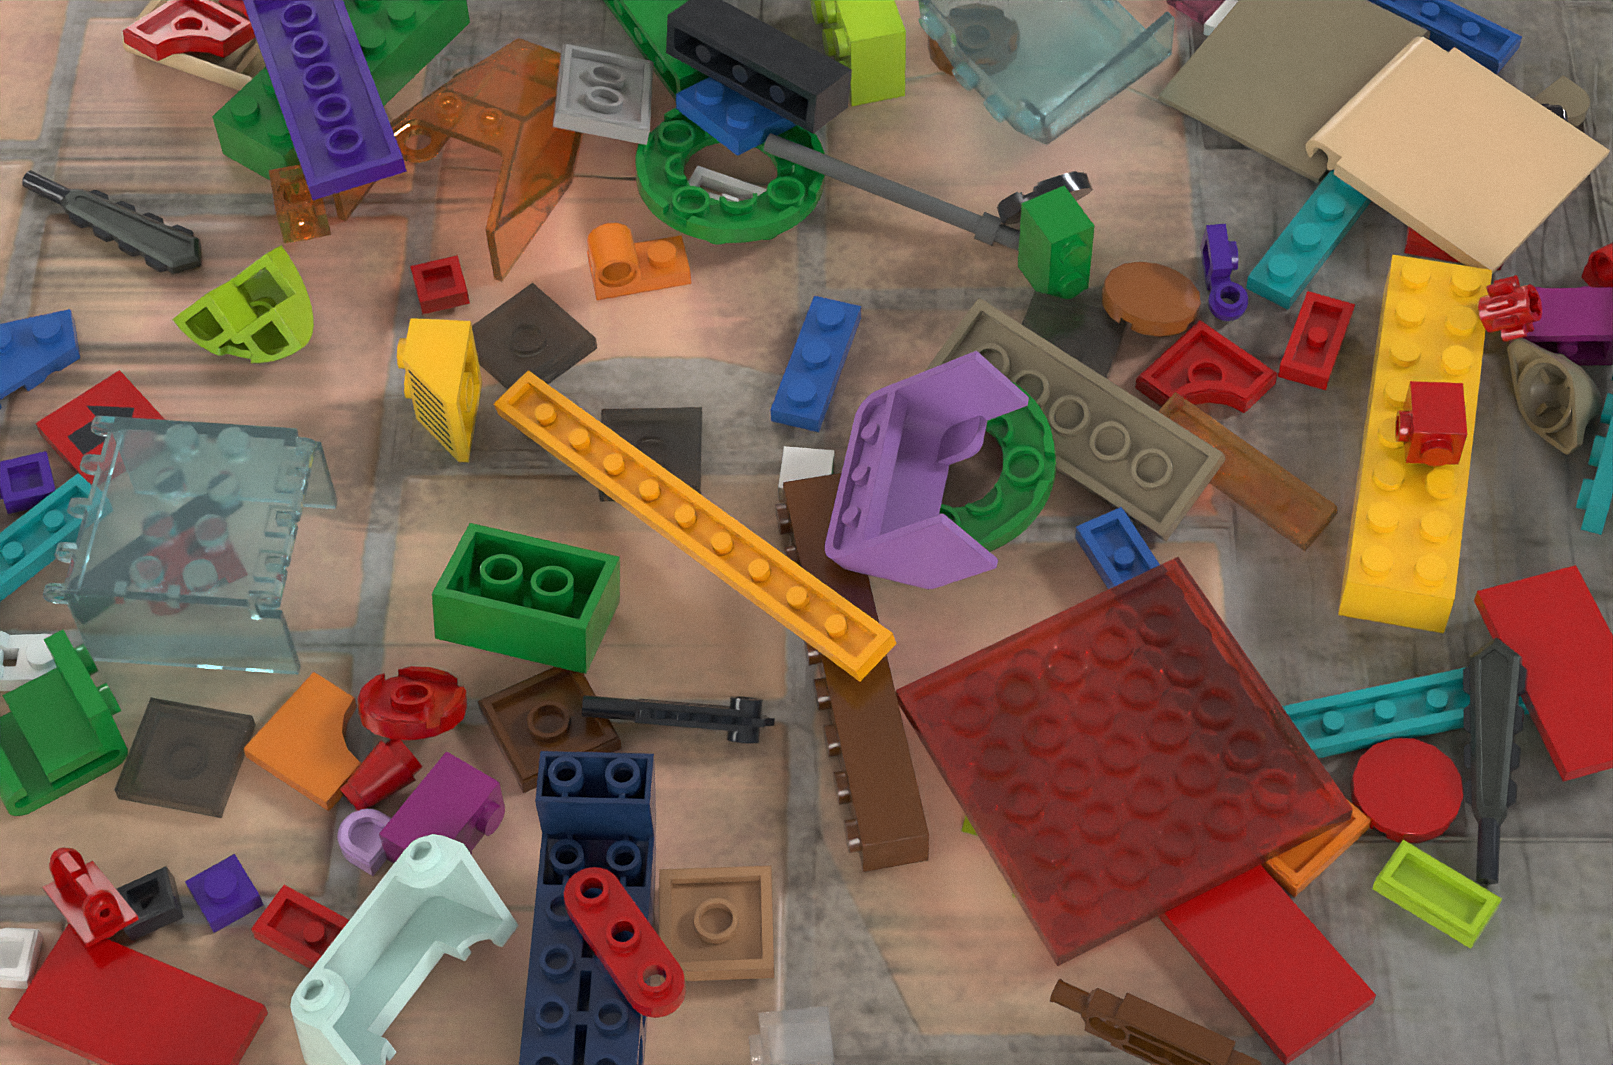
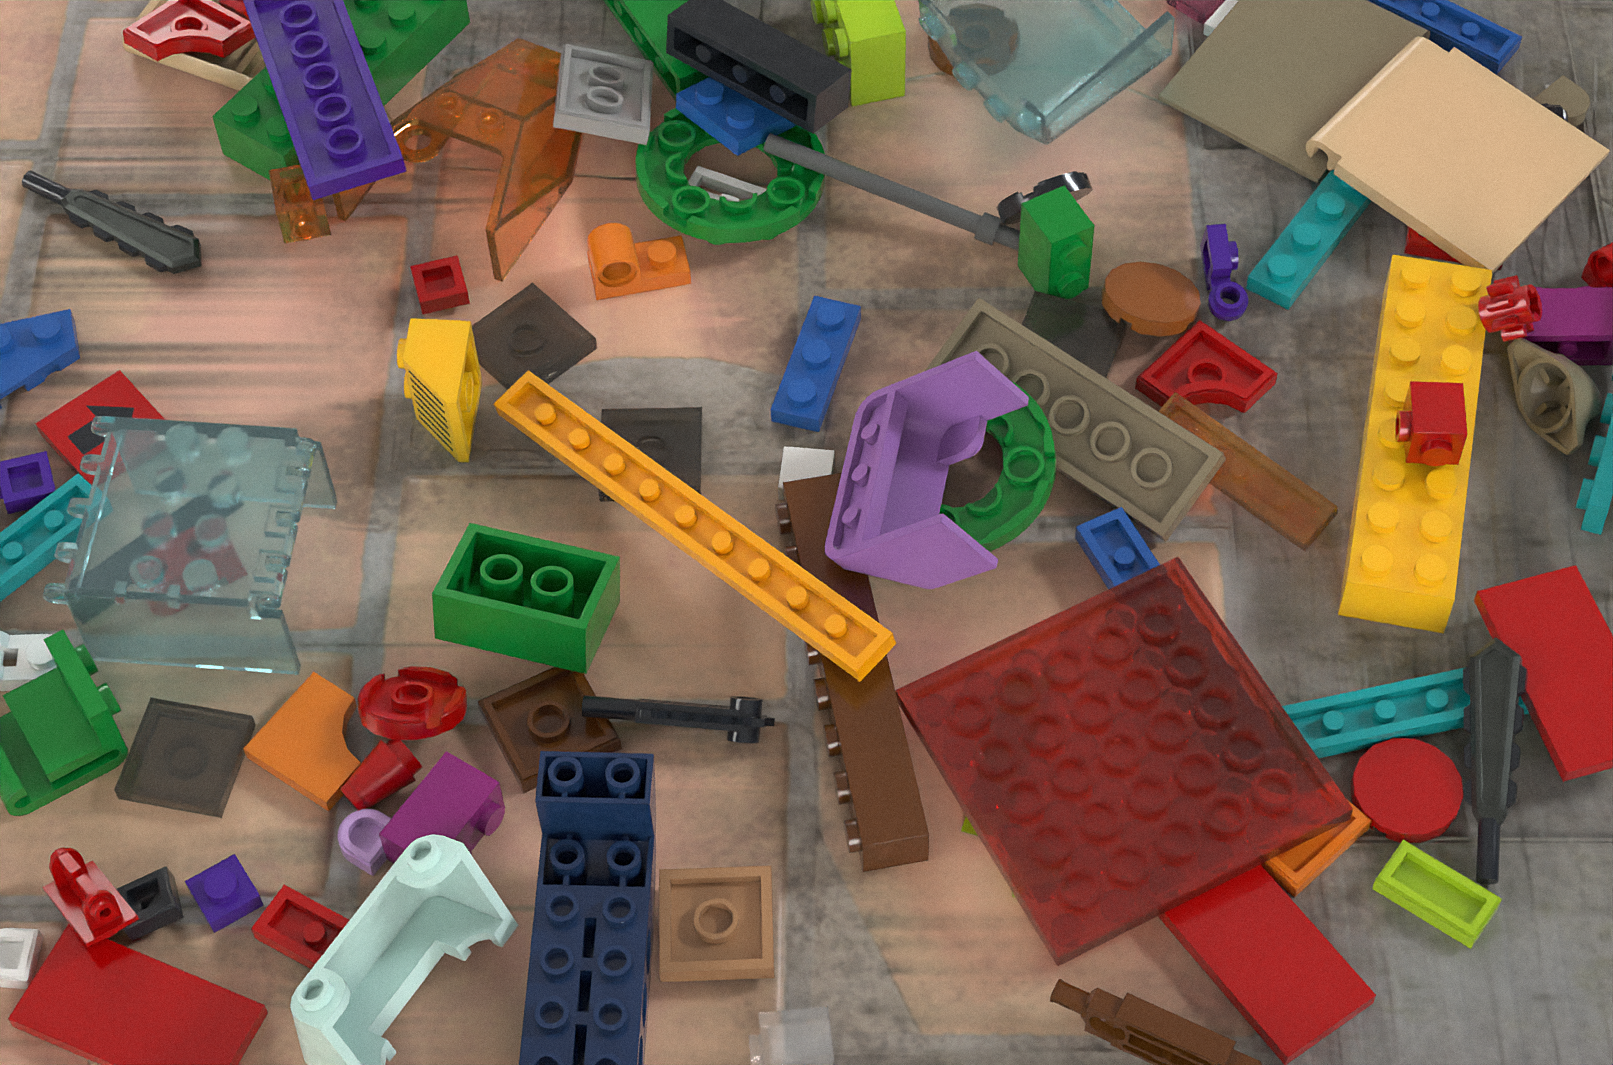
(255, 314): lime brick -> none
(627, 961): red plate -> none
(1316, 340): red plate -> none

